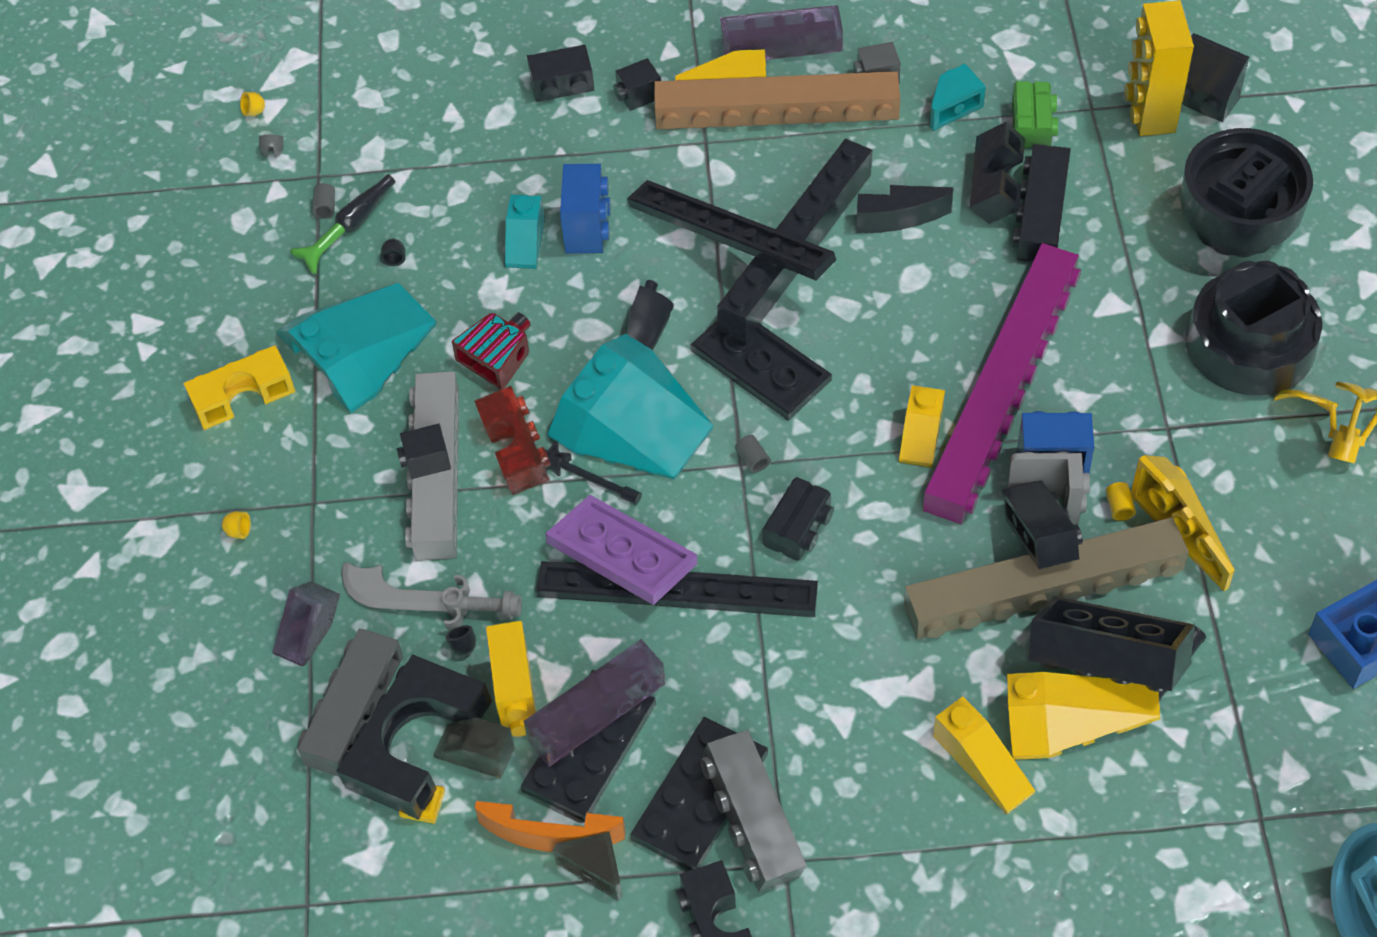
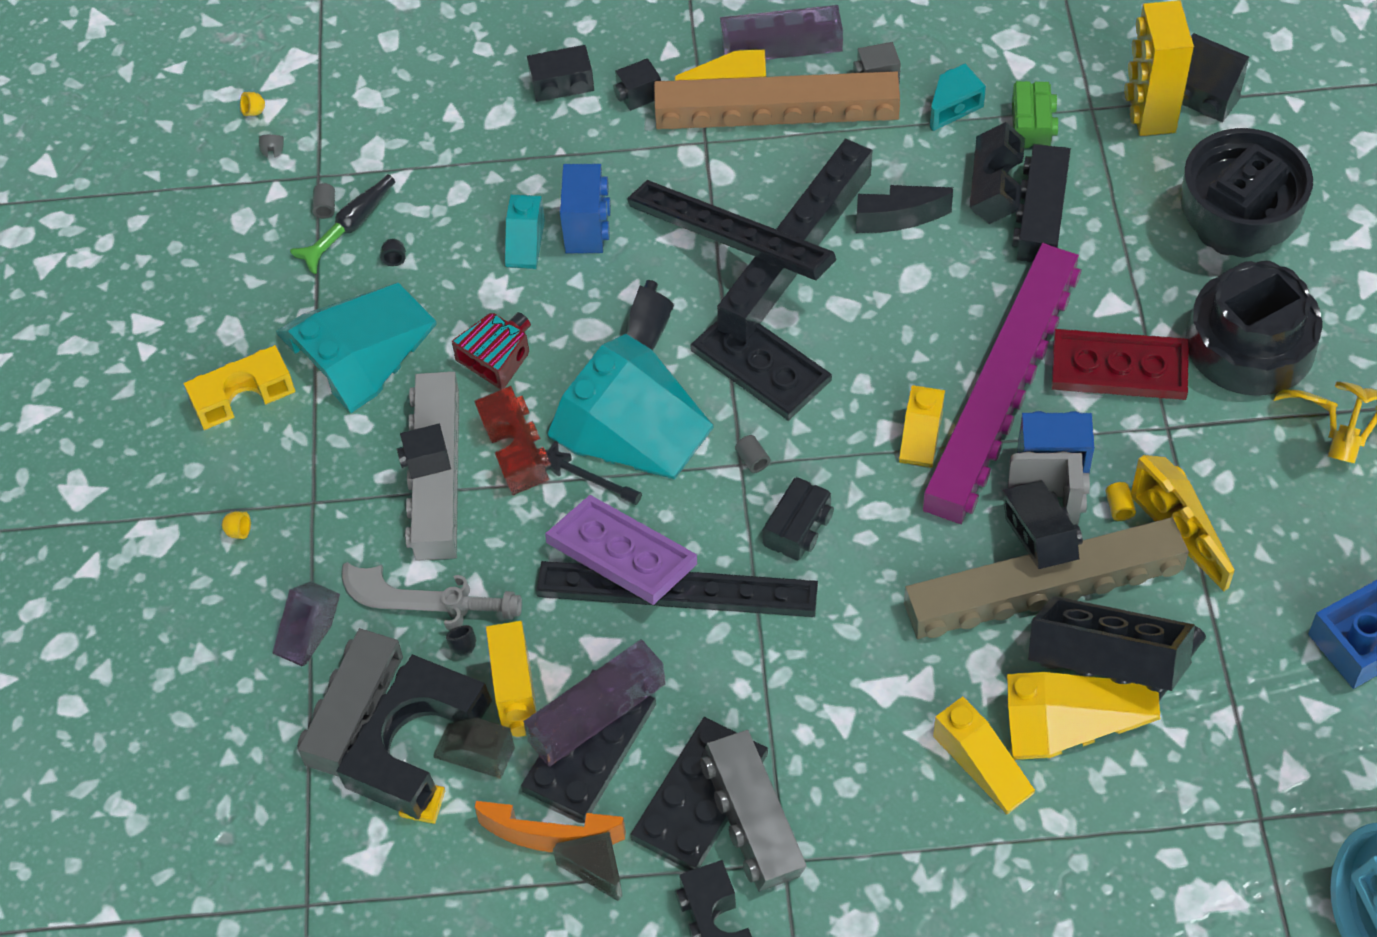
(1120, 364): none -> dark red plate

